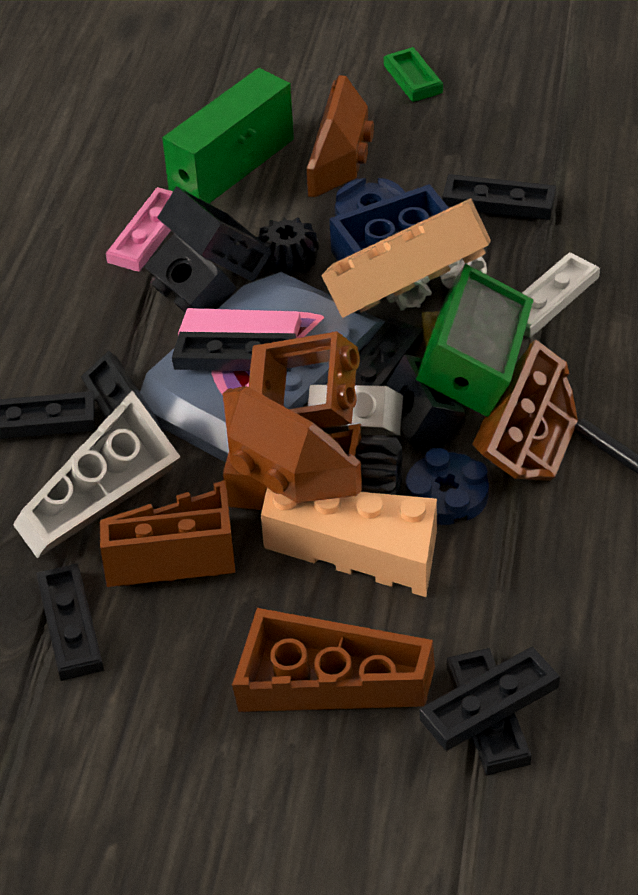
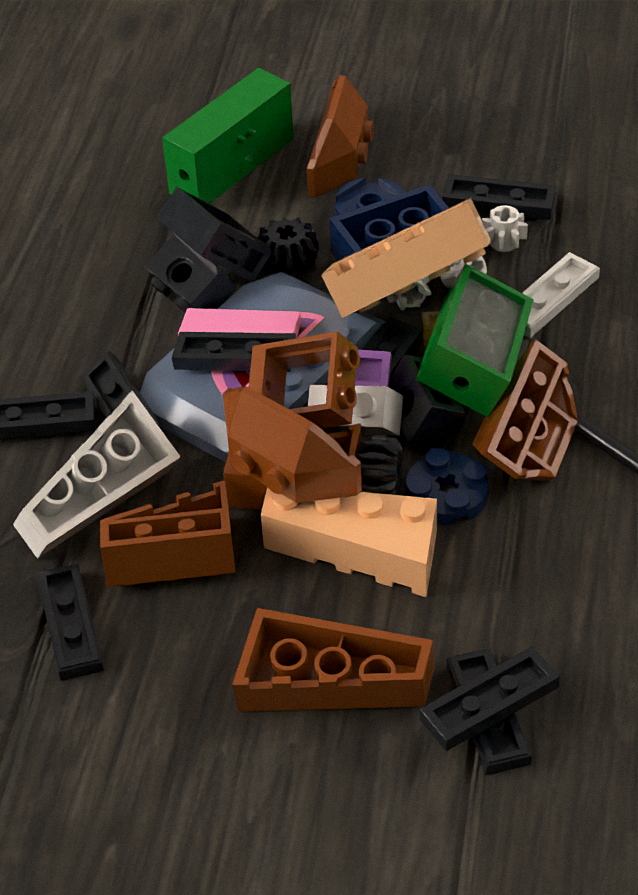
(141, 235): bright pink tile -> none
(373, 368): none -> medium lavender tile
(413, 74): green tile -> none
(505, 228): none -> white gear

